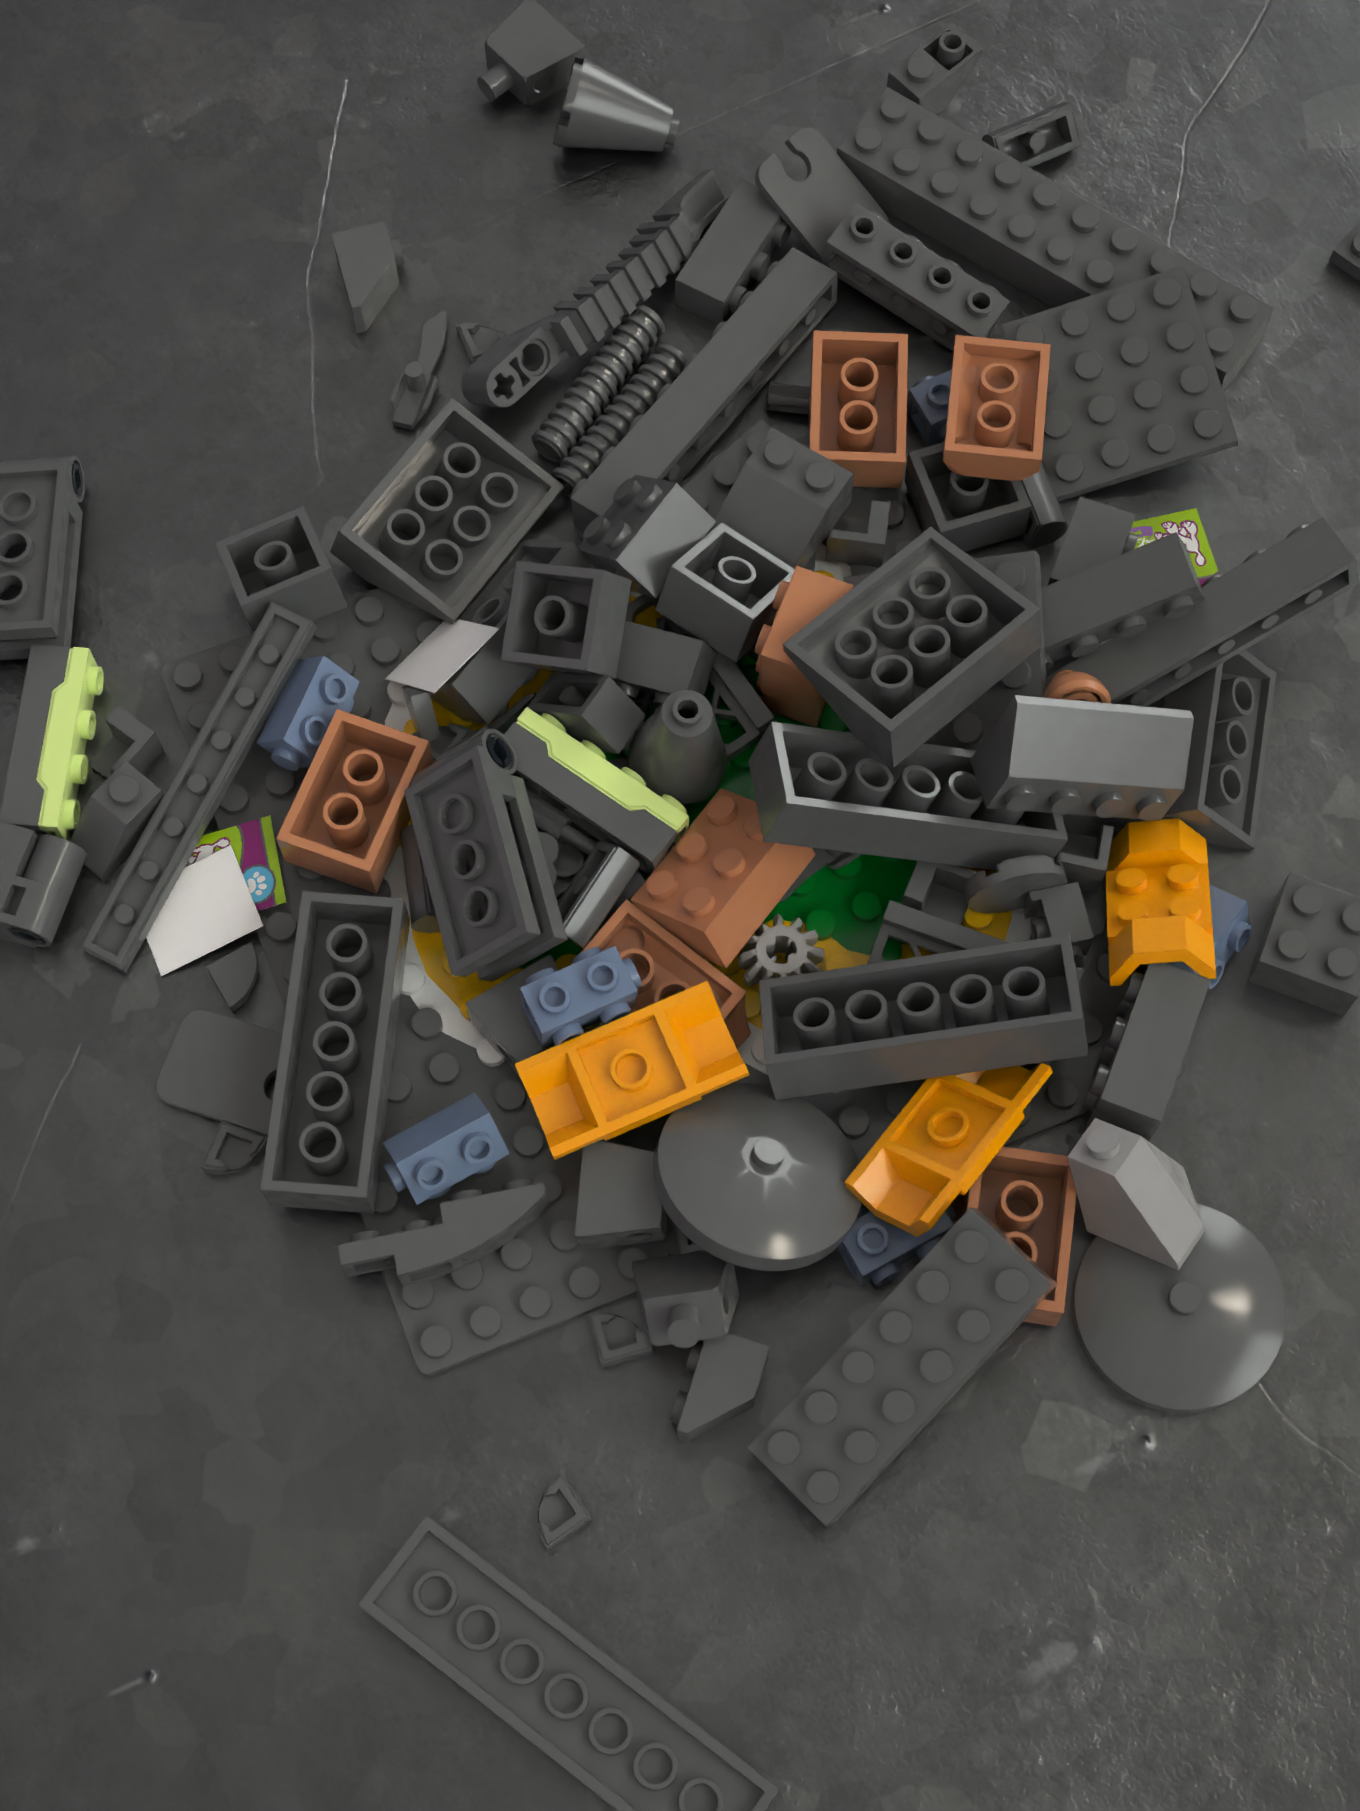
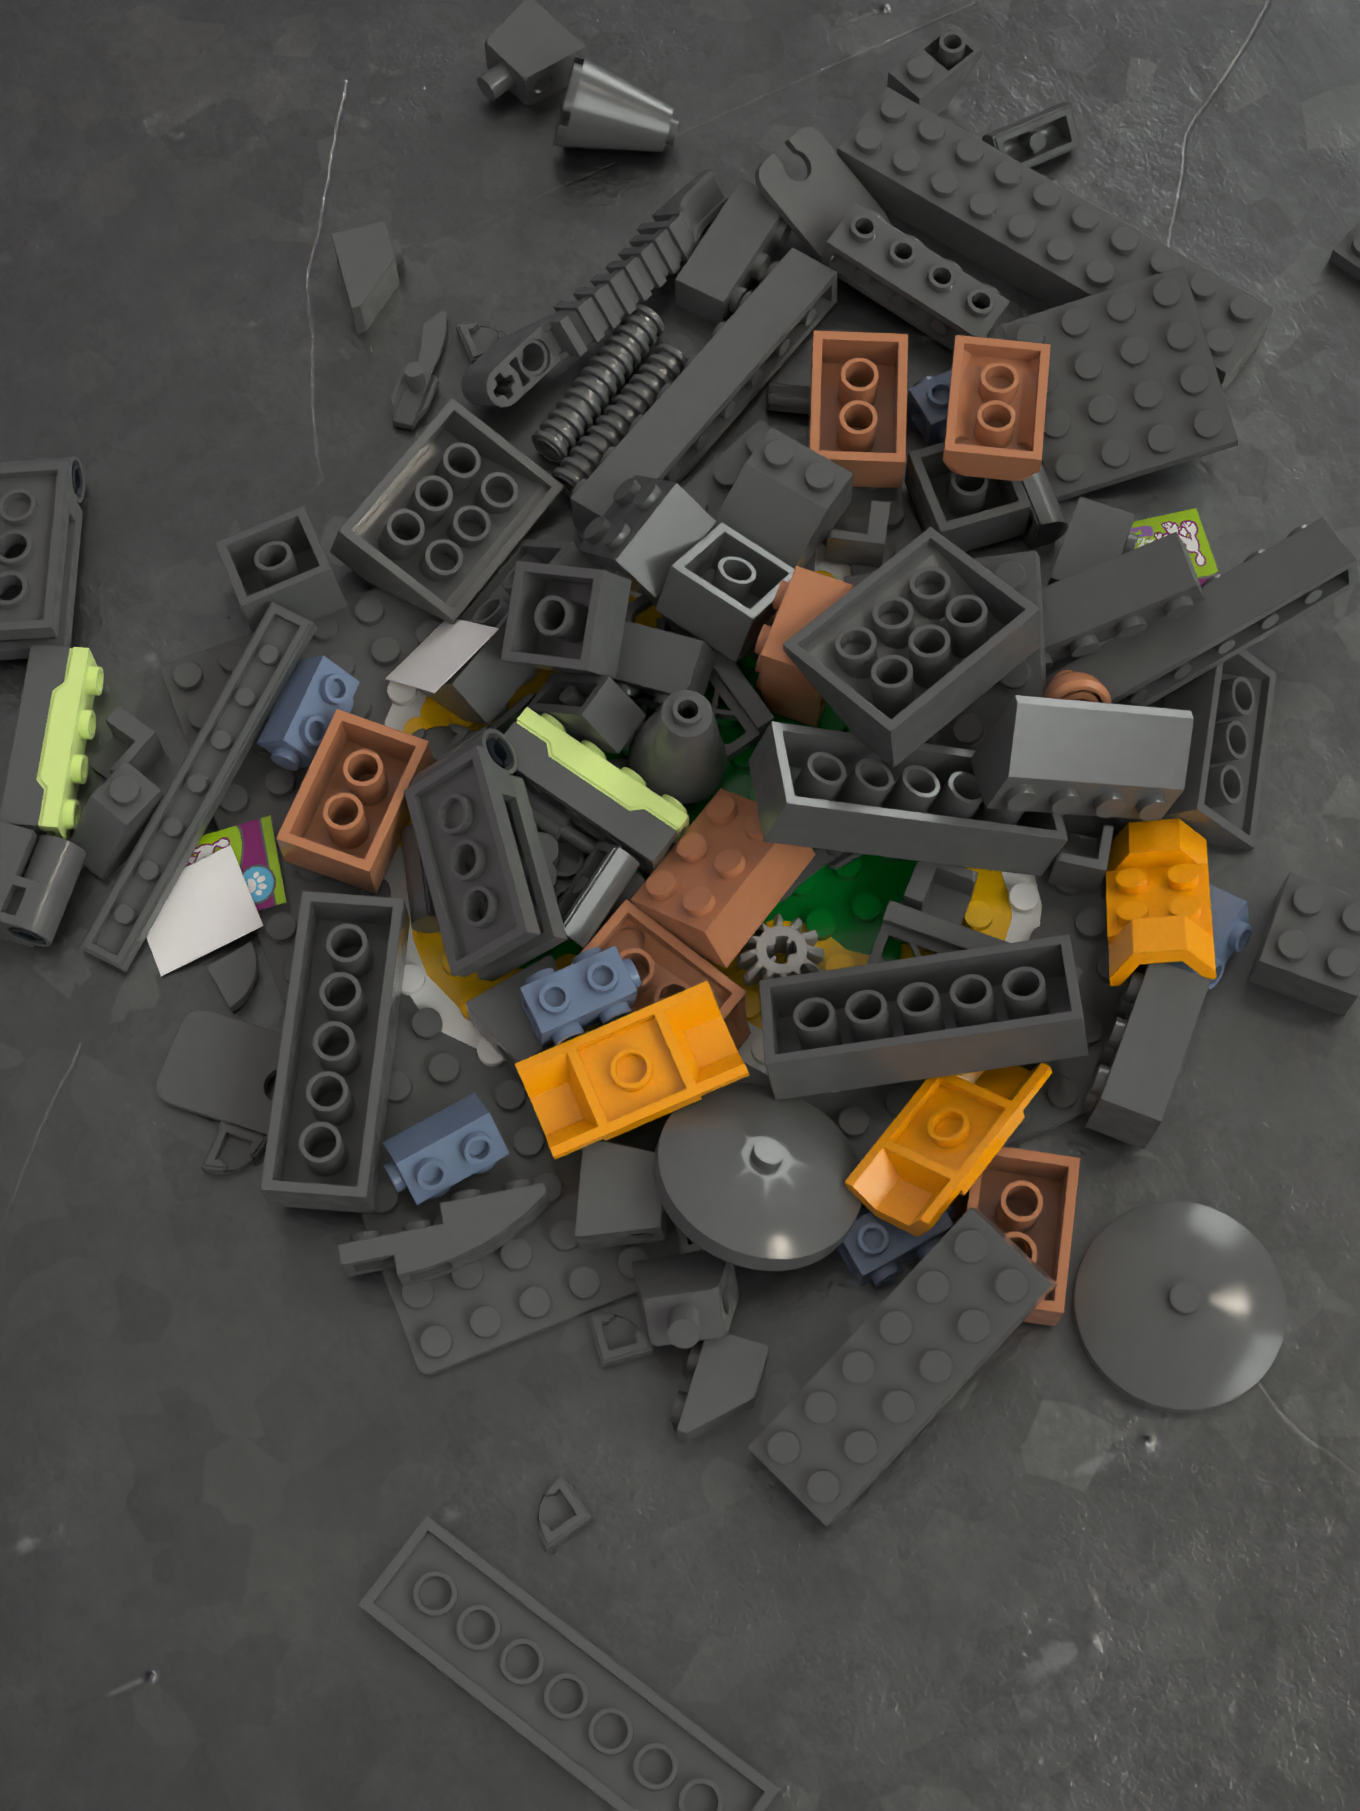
(421, 712): dark grey tile -> none
(1010, 885): dark grey tile -> none
(1060, 912): dark grey brick -> none
(1134, 1194): light grey slope -> none

